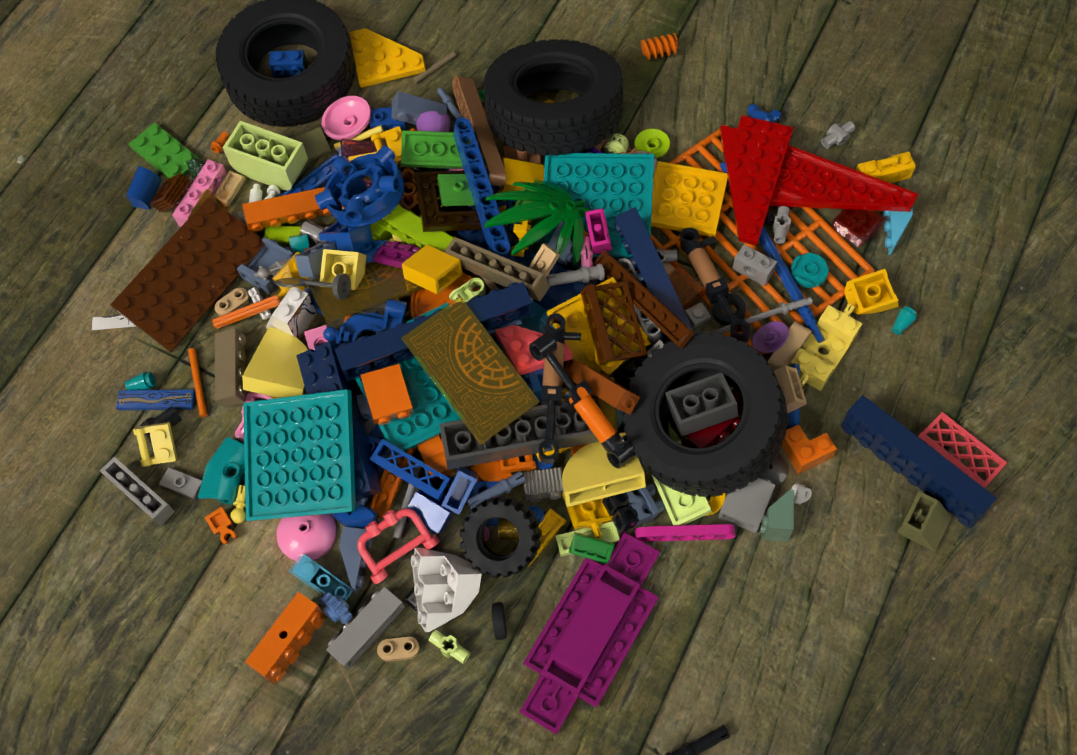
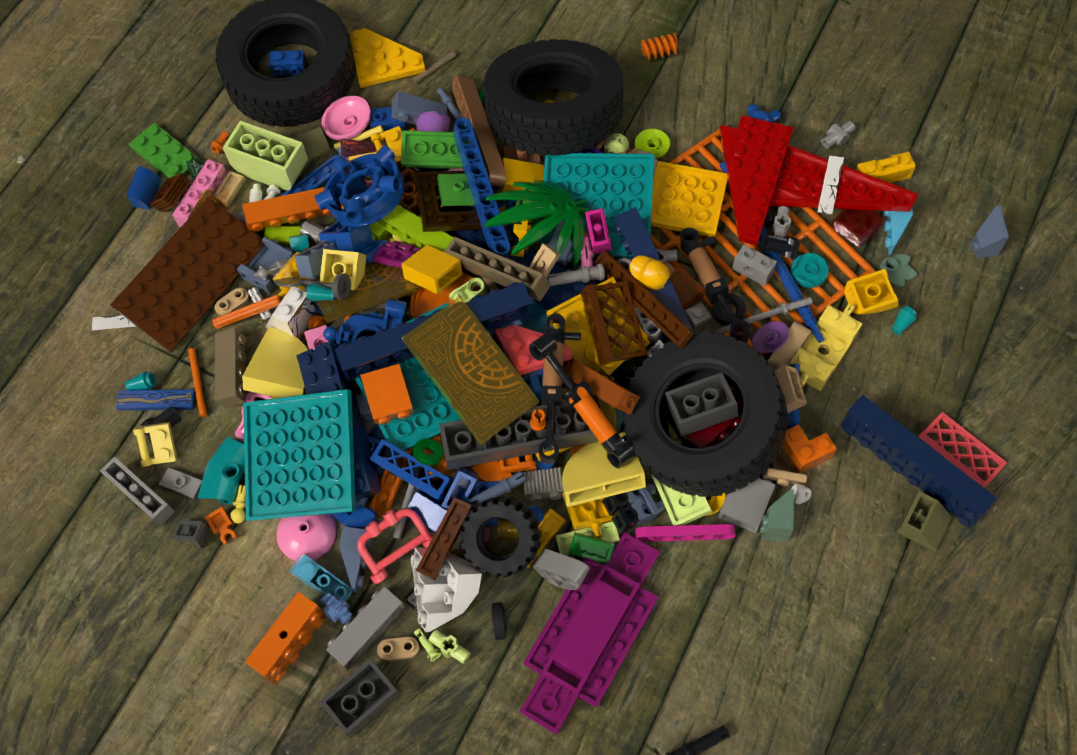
(192, 532): none -> dark grey slope
(316, 321): none -> orange plate
(319, 293): none -> teal cone
(359, 698): none -> dark grey brick
(427, 459): none -> green piece
(432, 652): none -> yellowish green piece
(444, 539): none -> reddish brown plate
(538, 420): none -> orange pin
(561, 569): none -> light grey beam
(650, 272): none -> yellow piece
(784, 477): none -> tan plate
(785, 246): none -> black piece
(830, 184): none -> white sticker
(900, 269): none -> sand green plate
(990, 236): none -> sand blue slope

